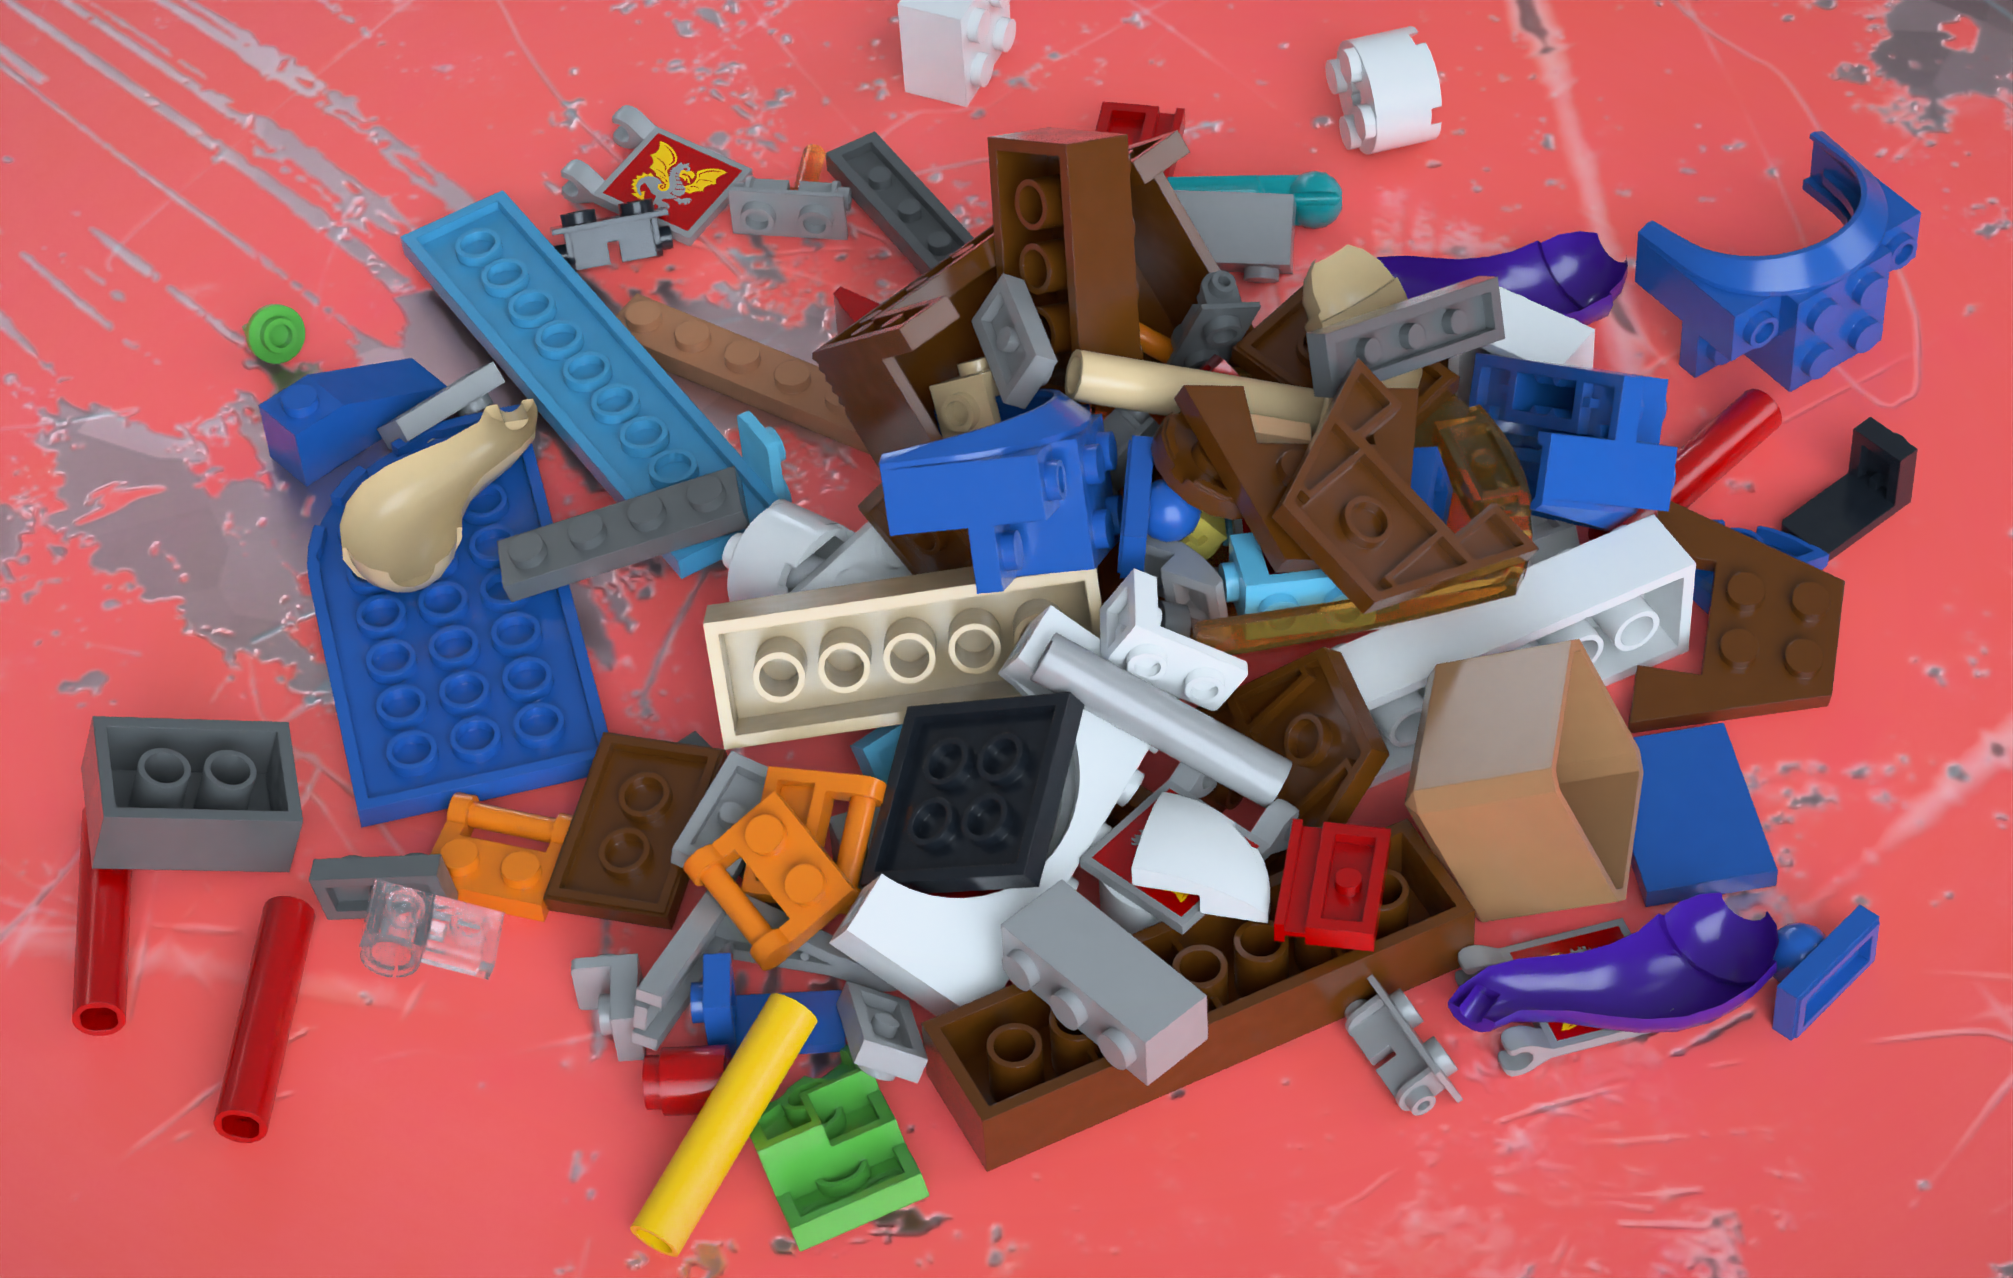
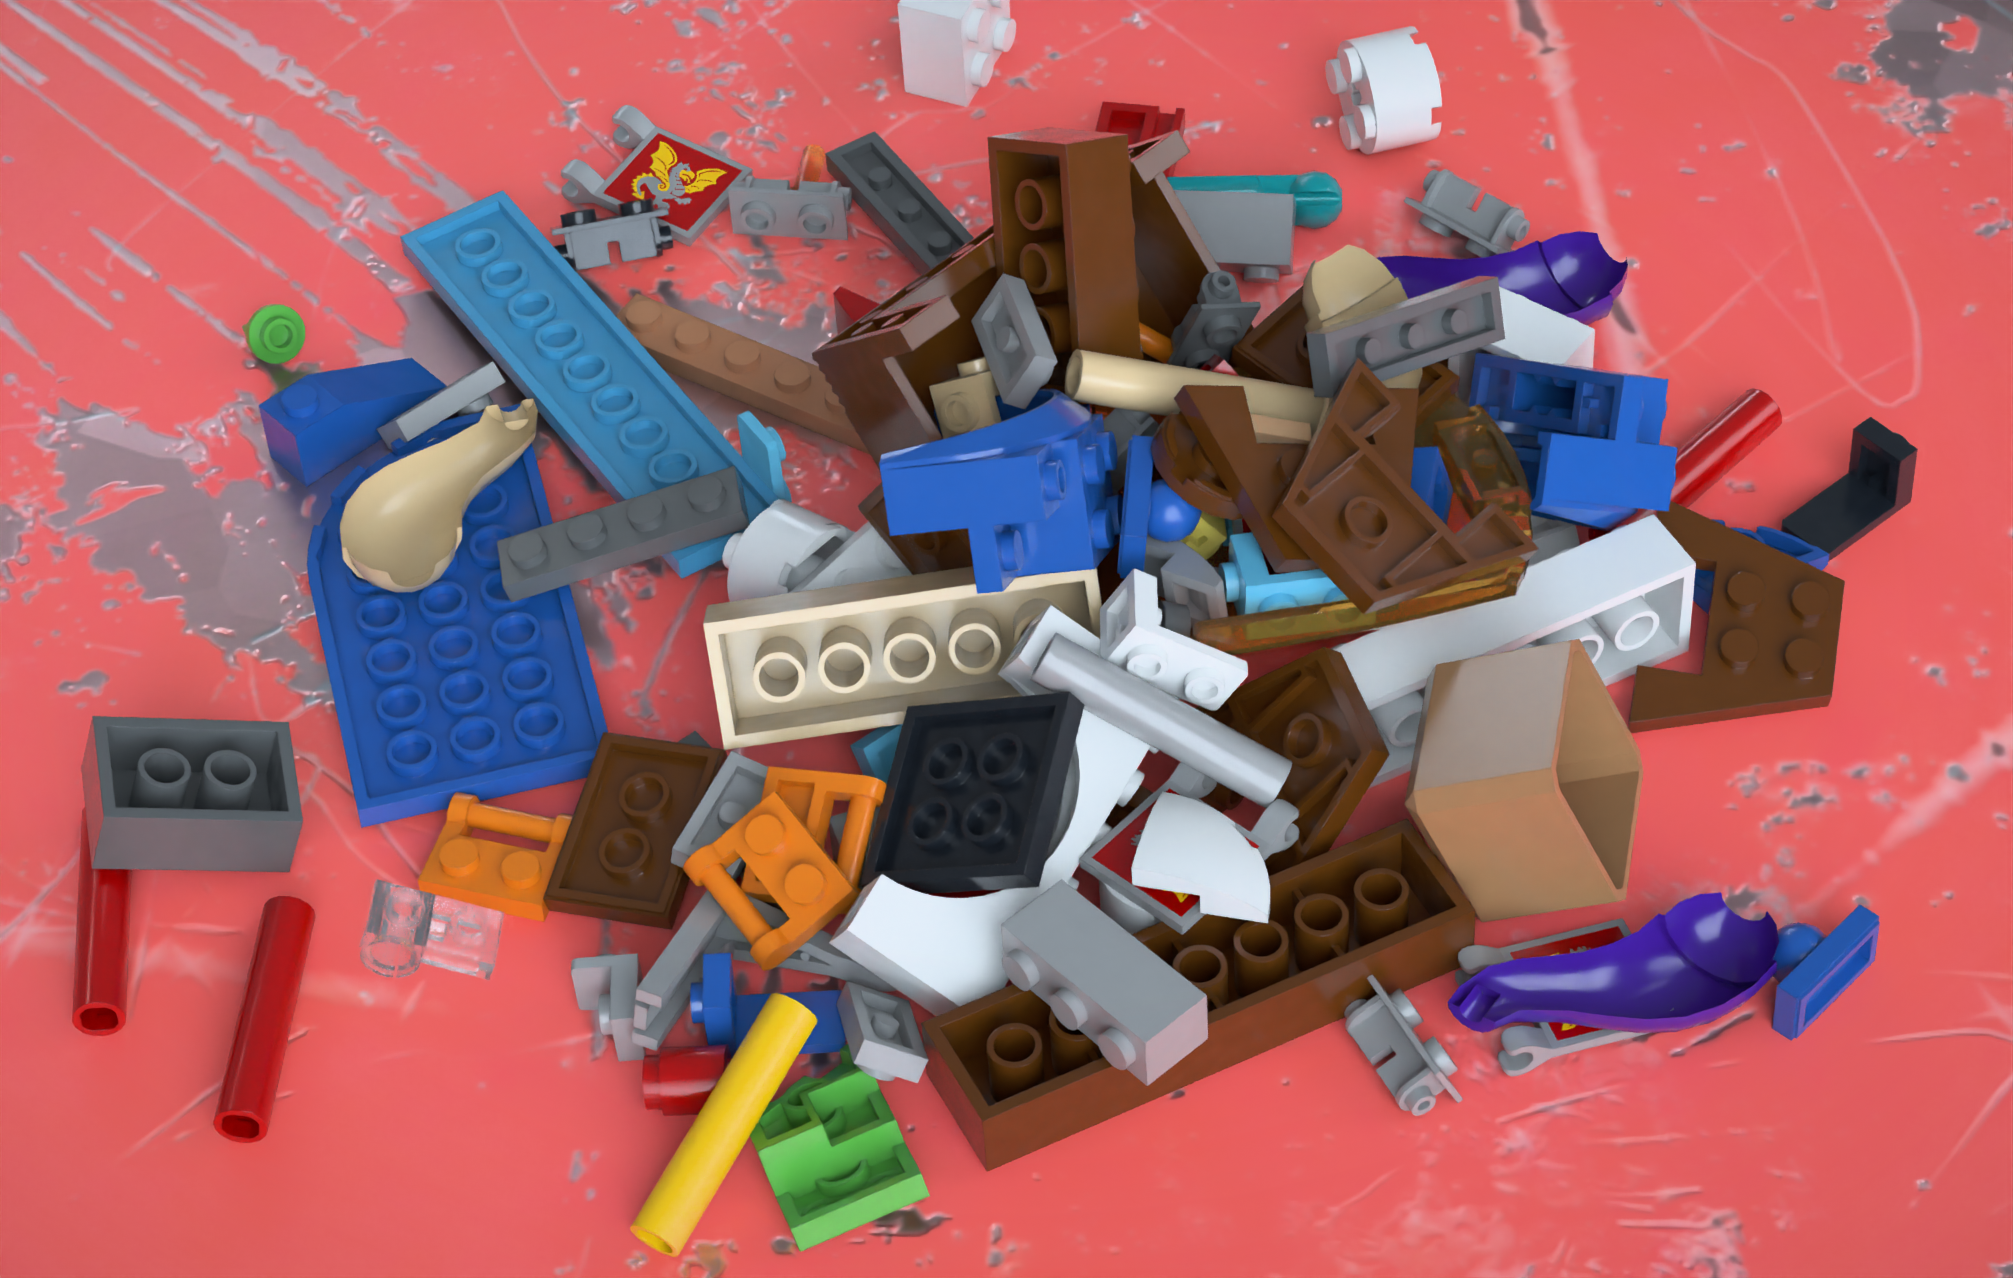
(346, 882): dark grey plate -> none
(1333, 885): red plate -> none
(1449, 208): none -> light grey hinge
(1696, 820): blue tile -> none
(1795, 308): blue piece -> none

